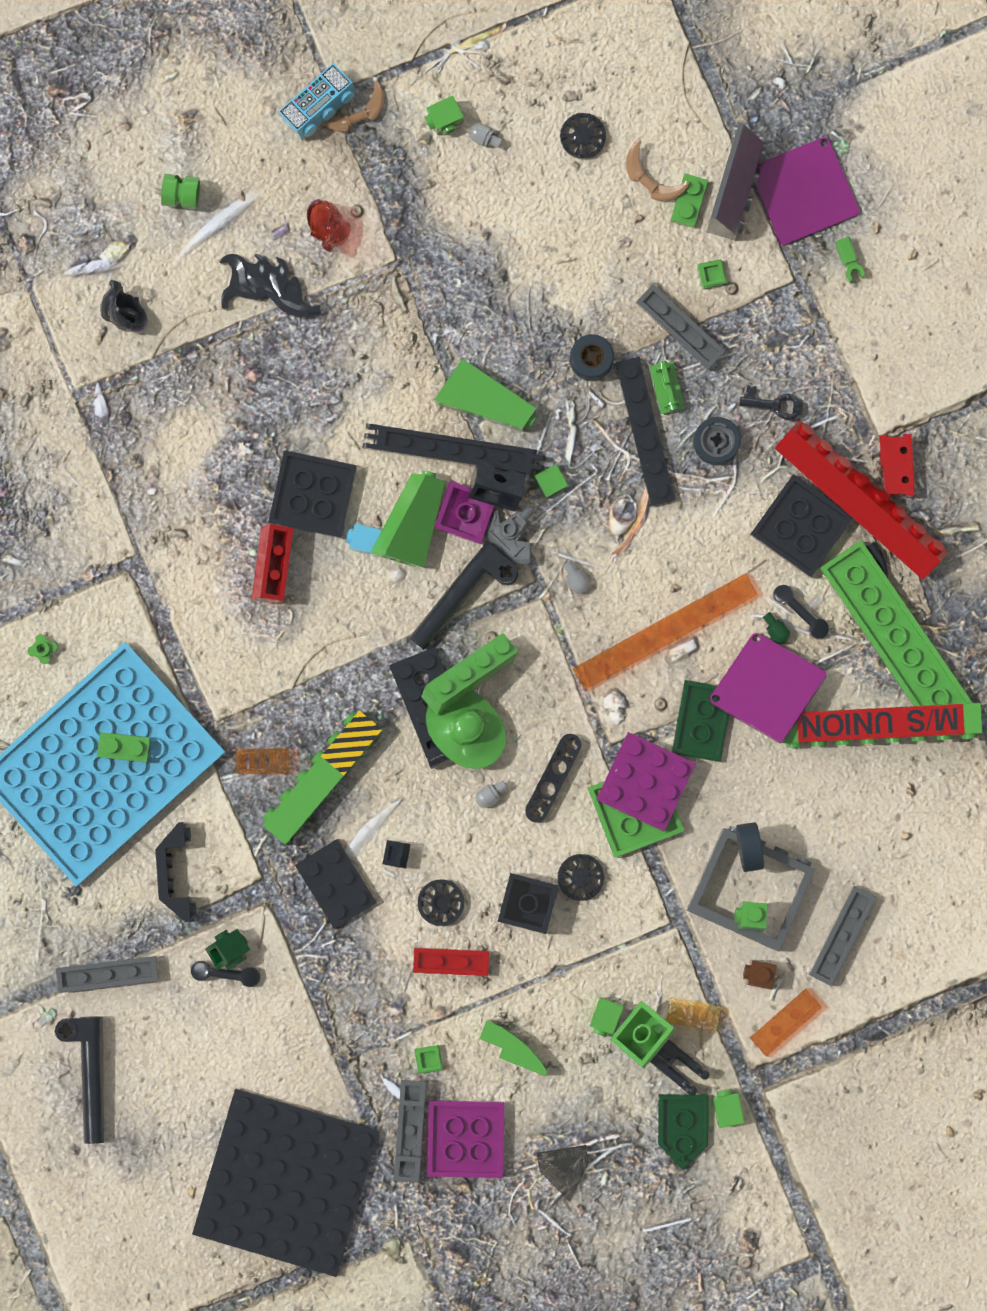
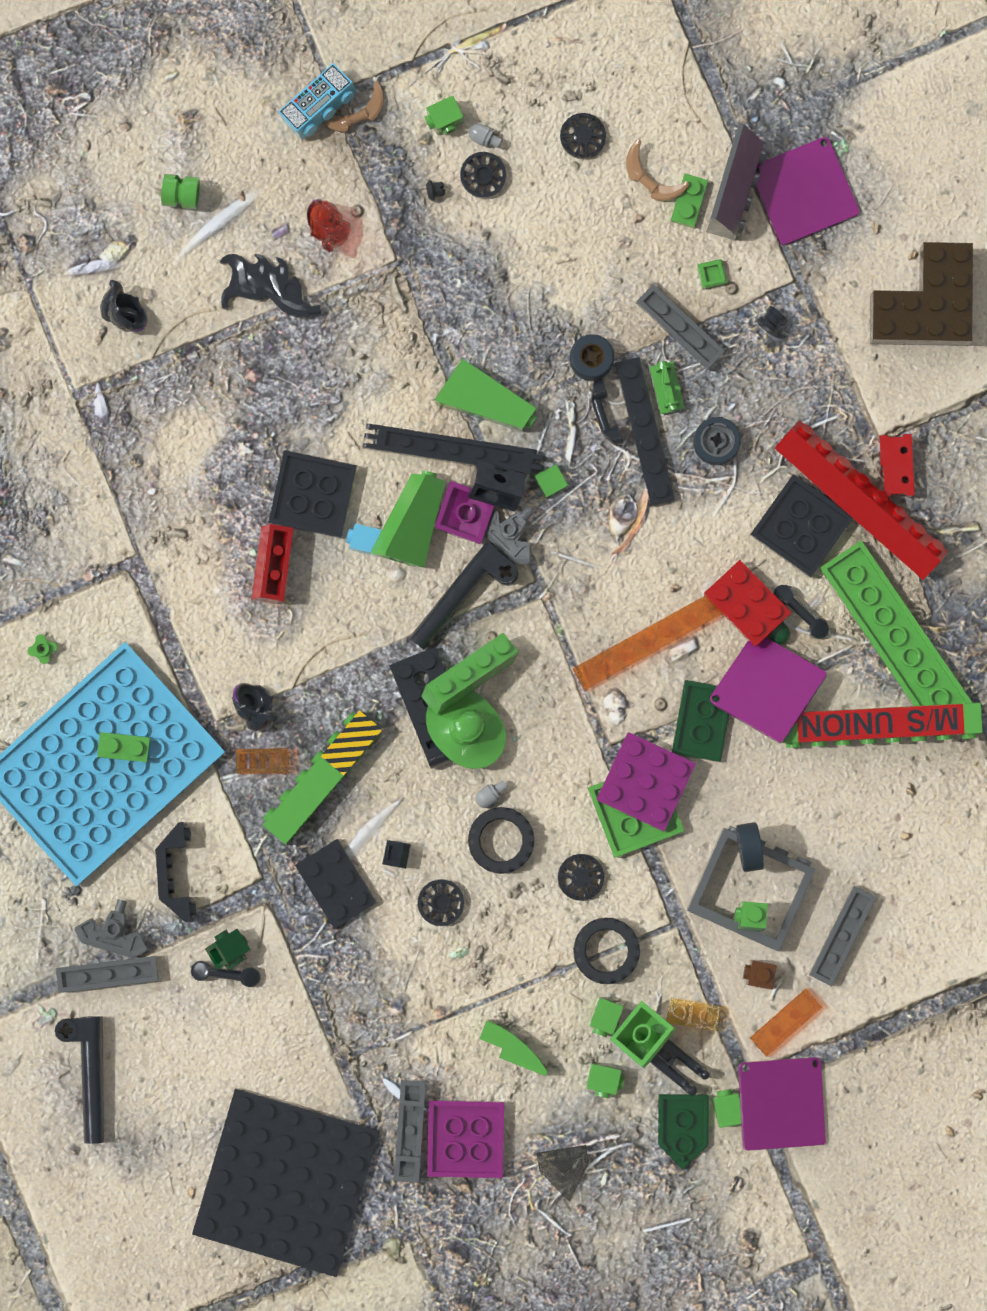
(112, 934): none -> dark grey piece
(254, 706): none -> black hair
(428, 1059): bright green tile -> none
(435, 190): none -> black piece
(451, 961): red plate -> none
(483, 175): none -> black wheel
(498, 814): none -> black tyre
(528, 903): black brick -> none
(556, 779): black beam -> none
(577, 578): light grey cylinder -> none
(598, 393): none -> black bar
(605, 1080): none -> bright green brick
(632, 955): none -> black tyre
(747, 603): none -> red plate
(772, 321): none -> black wheel
(774, 405): black piece -> none
(781, 1104): none -> magenta piece
(848, 257): bright green bar -> none
(878, 556): black helmet -> none
(935, 313): none -> dark brown brick

